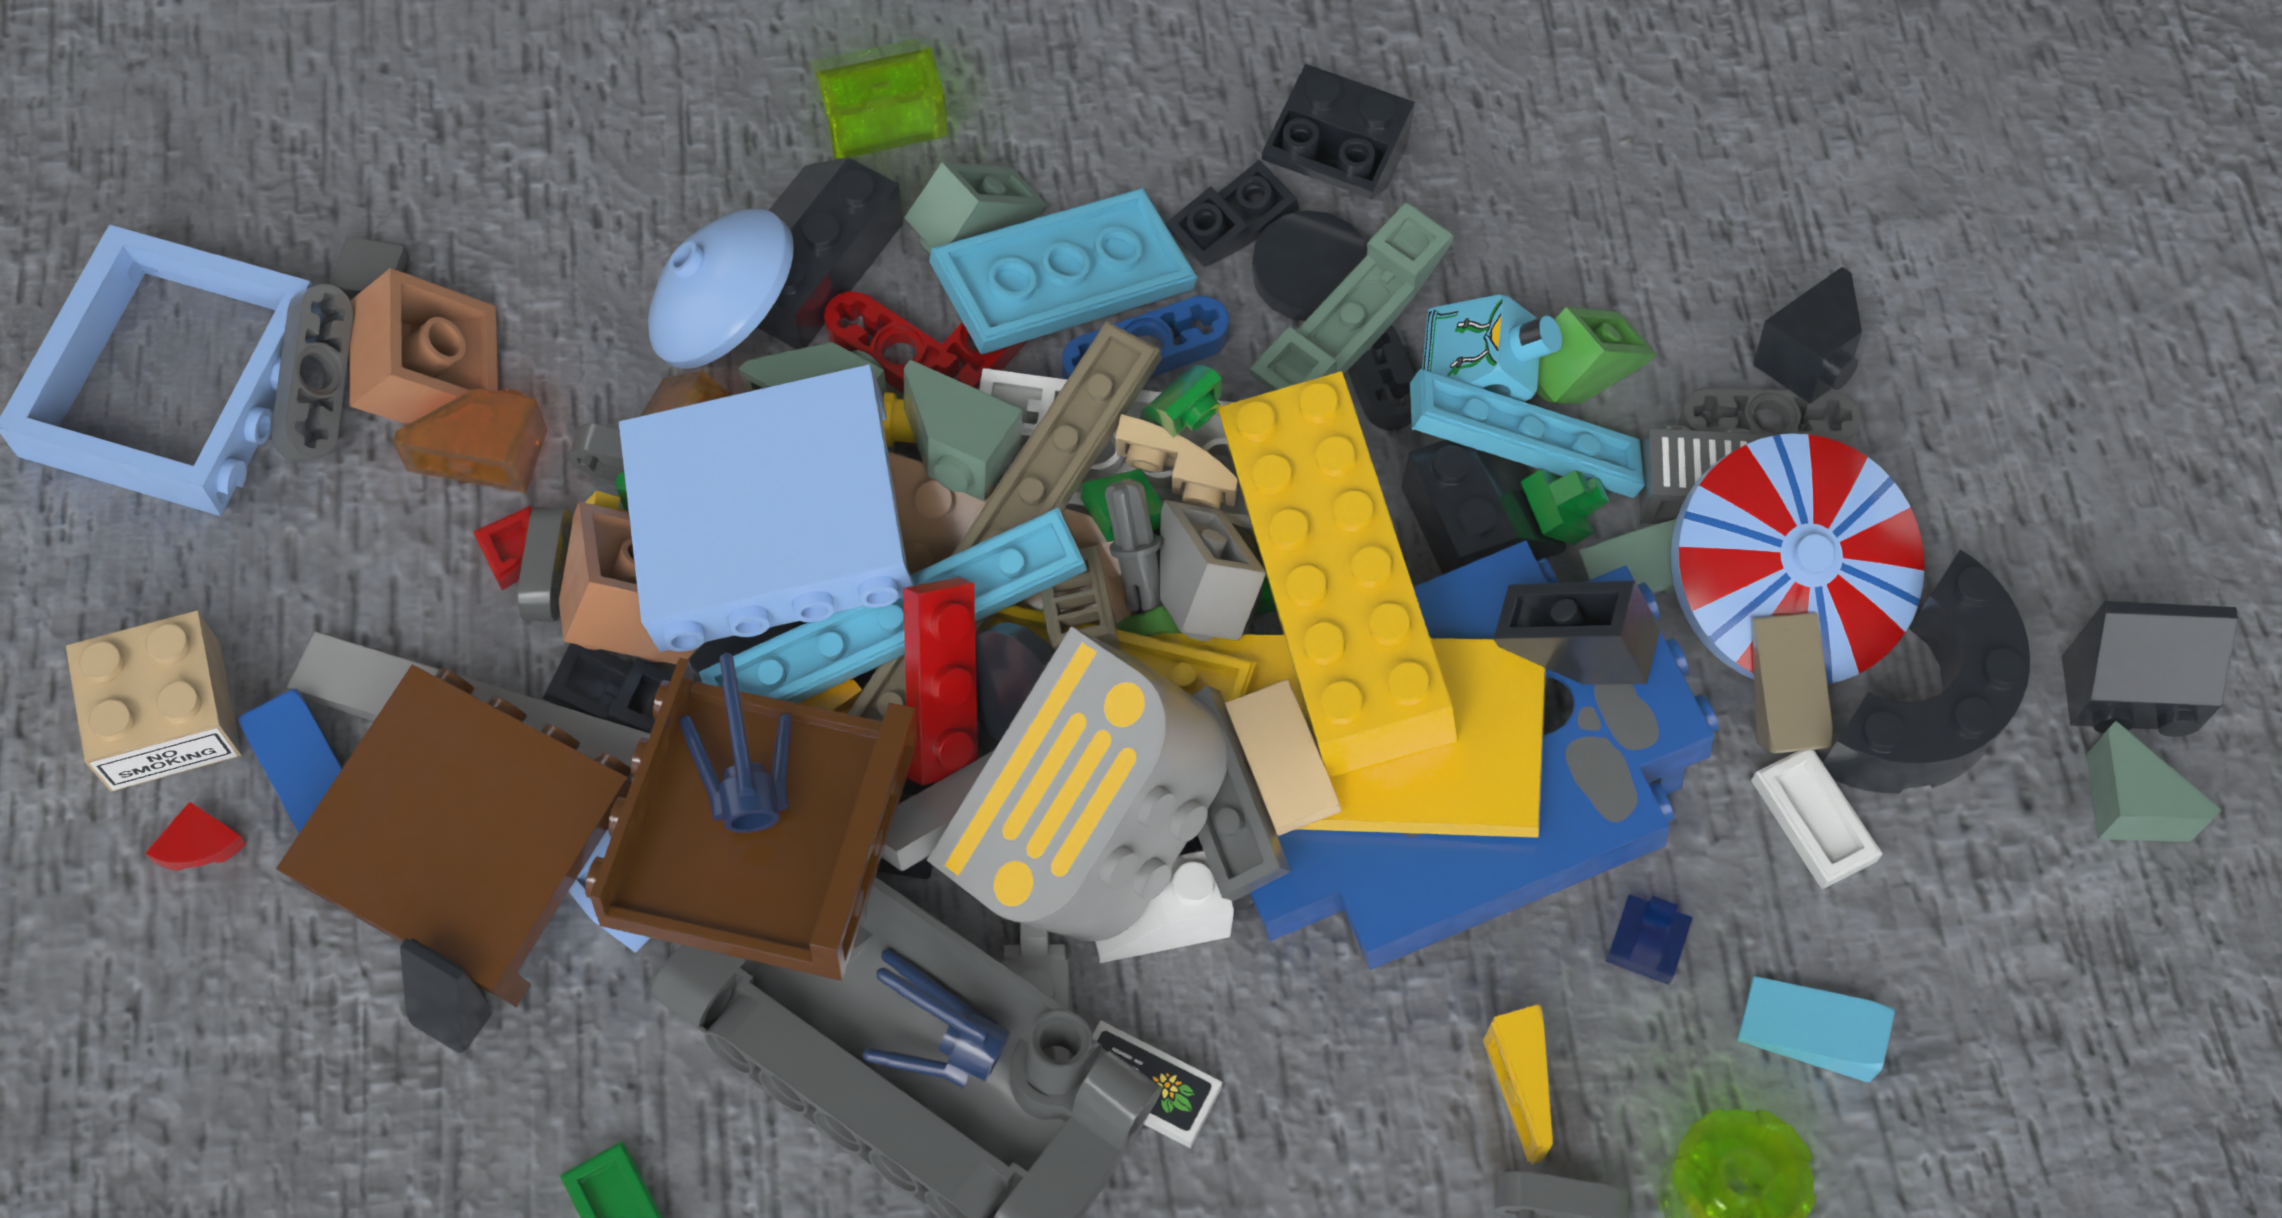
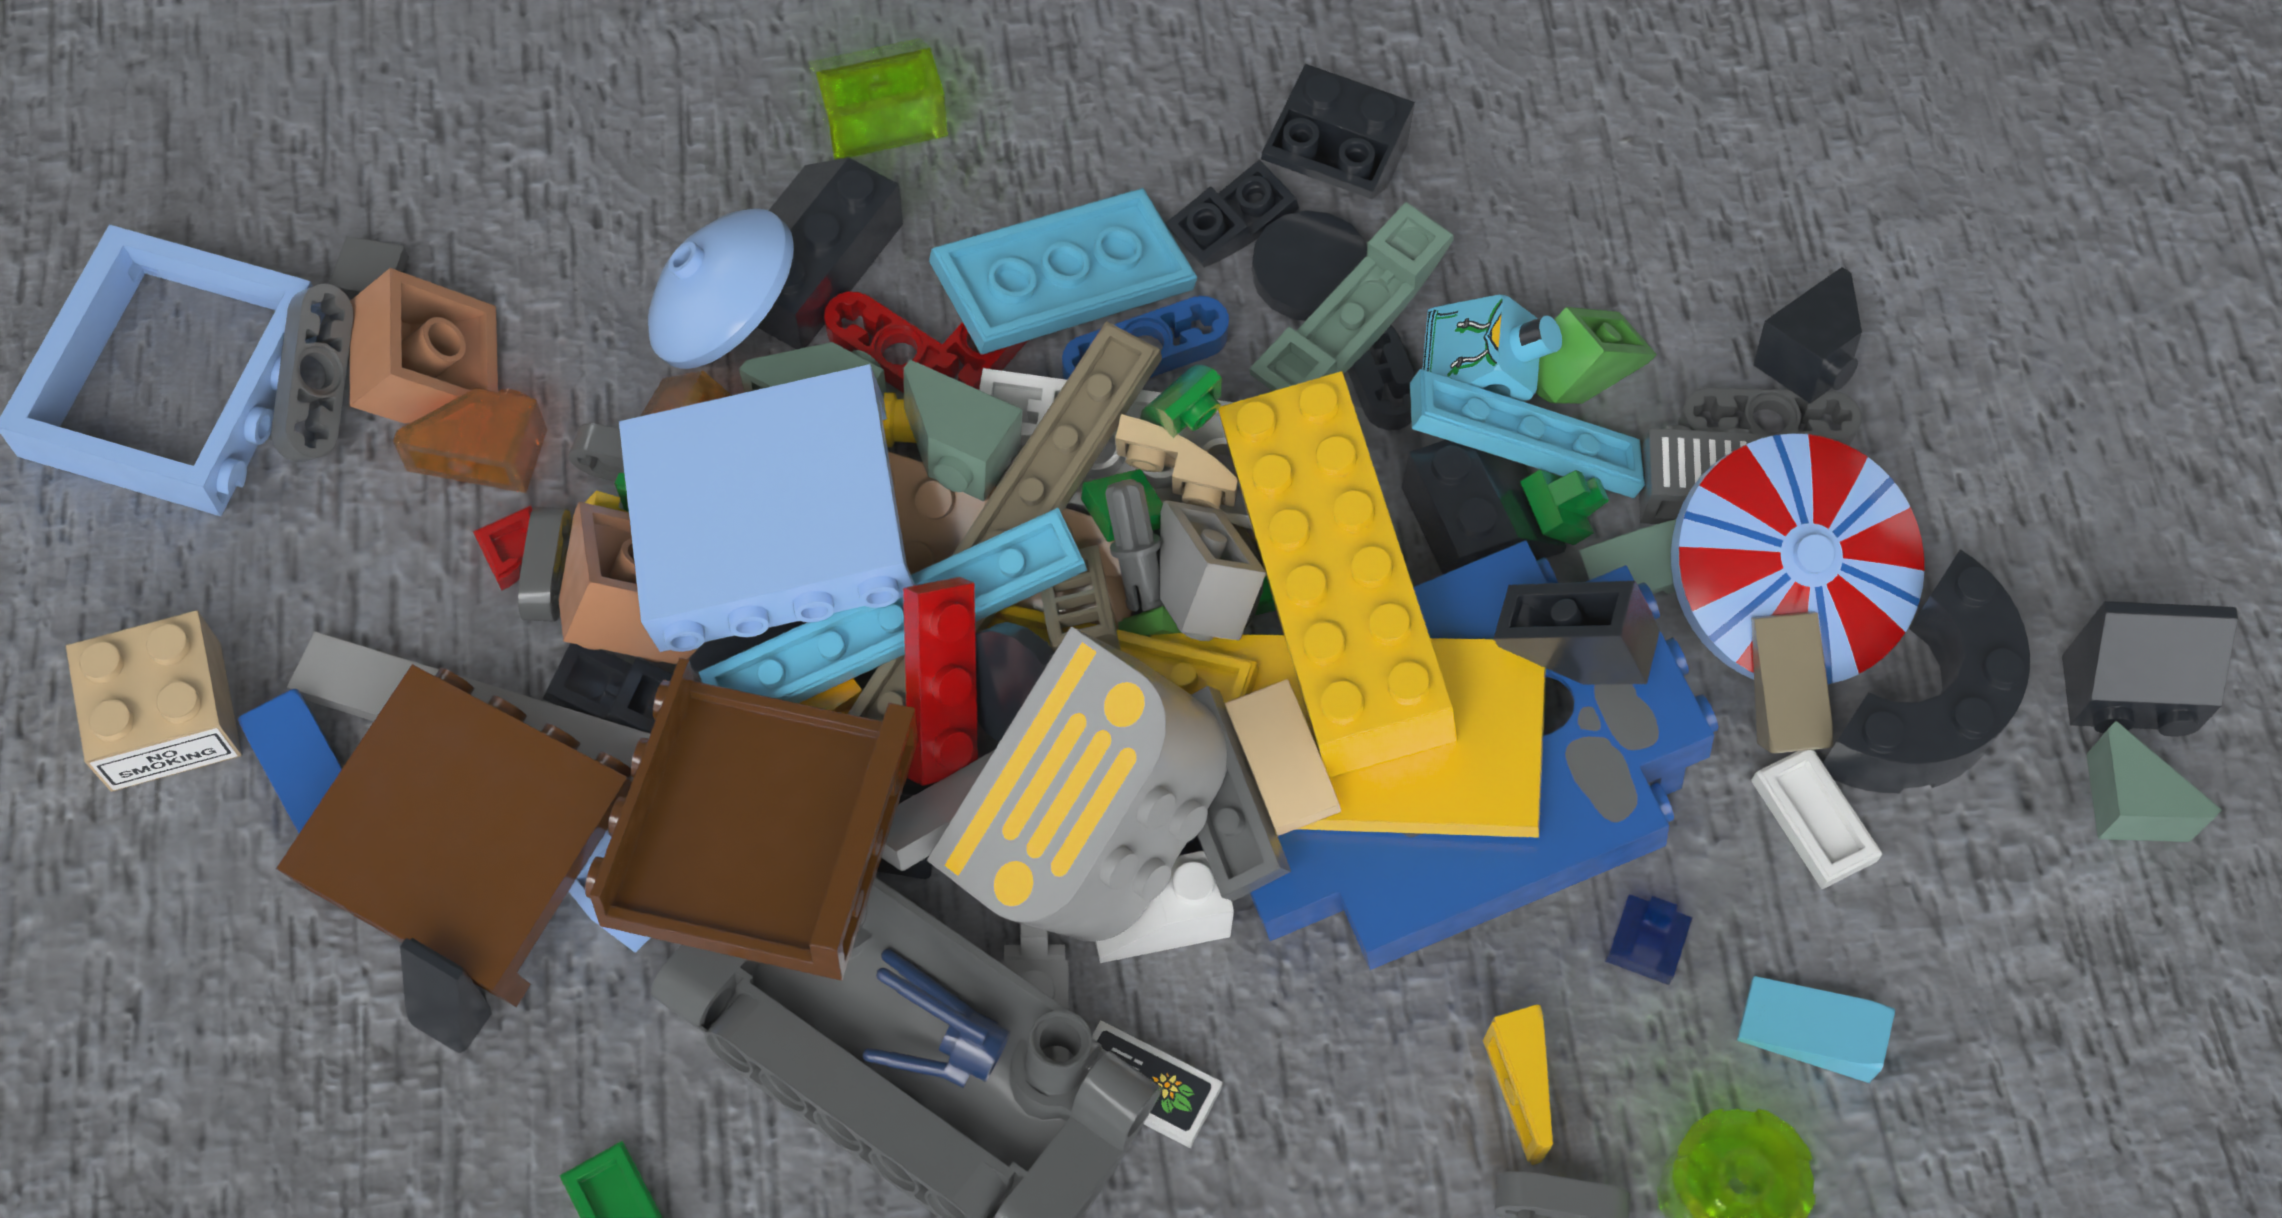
(194, 841): red tile -> none
(748, 795): dark blue plant -> none
(970, 202): sand green slope -> none

